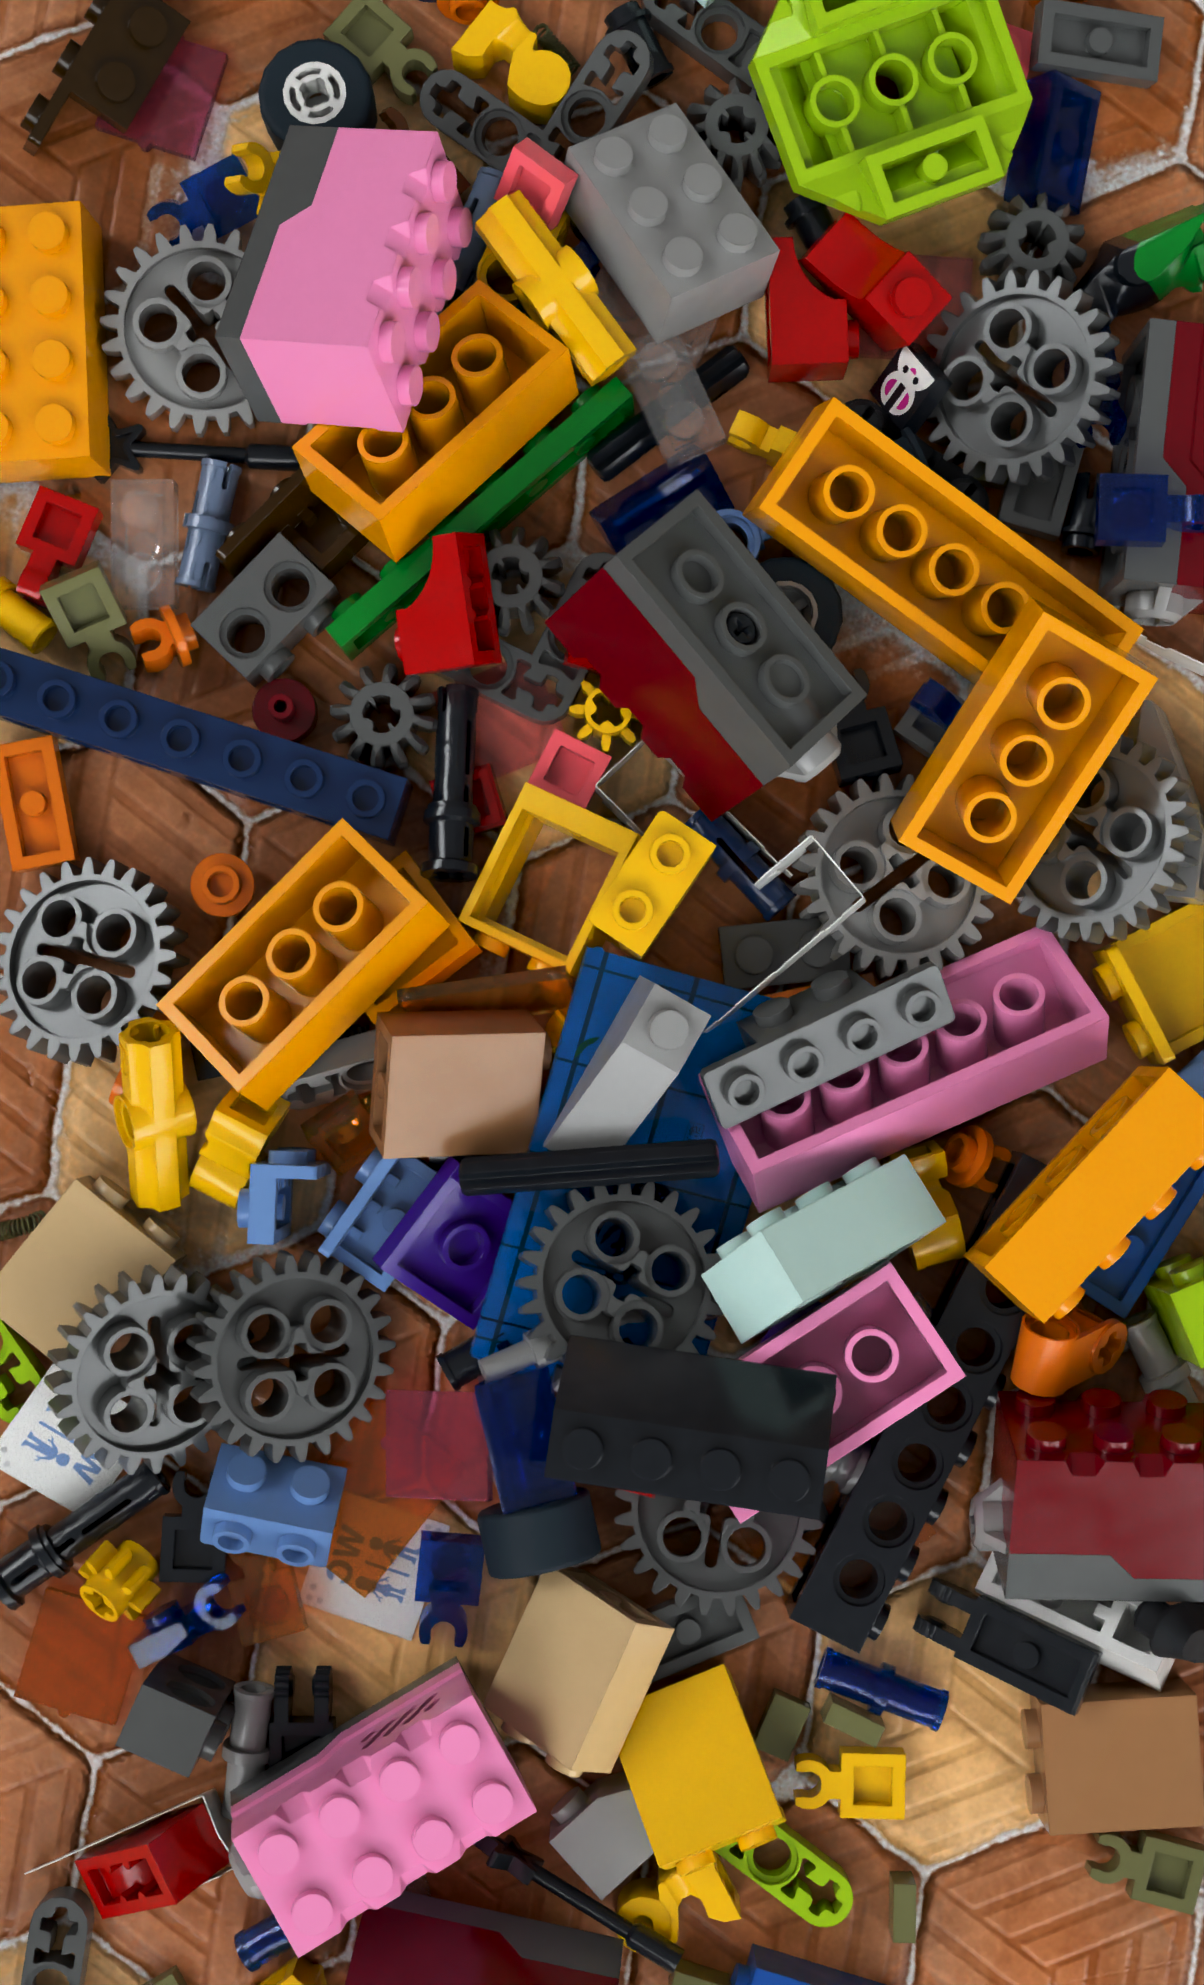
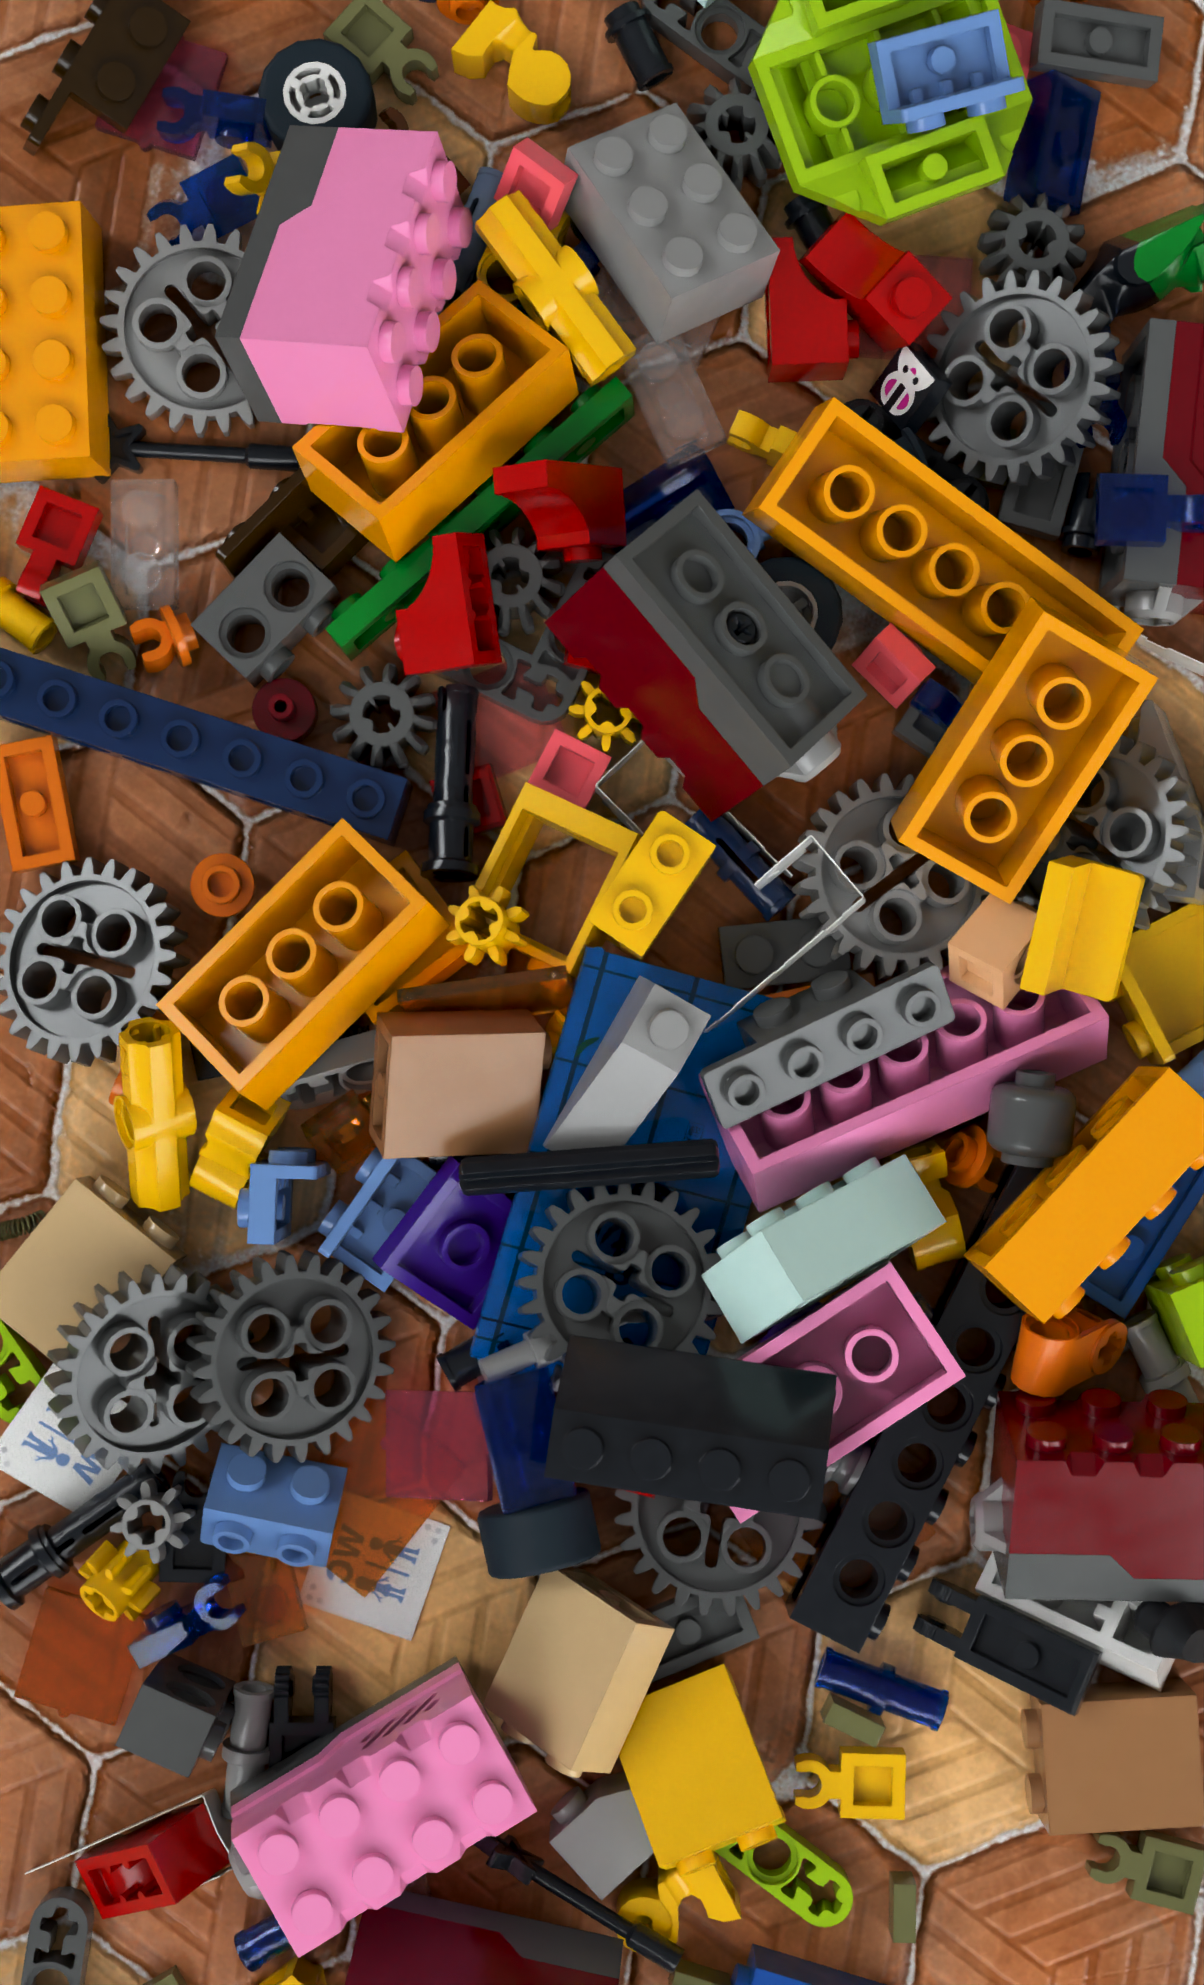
(146, 1537): none -> light grey gear
(208, 524): sand blue pin -> none
(223, 115): none -> clear blue plate
(448, 1577): clear blue plate -> none
(503, 932): none -> yellow gear
(550, 45): olive leg -> none
(568, 505): none -> red arch
(597, 65): dark grey beam -> none
(635, 437): black axle -> none
(781, 1724): olive piece -> none
(866, 742): black plate -> none
(894, 665): none -> coral plate
(942, 71): none -> medium blue bracket
(992, 950): none -> light nougat brick
(1031, 1119): none -> dark grey head
(1082, 928): none -> yellow panel

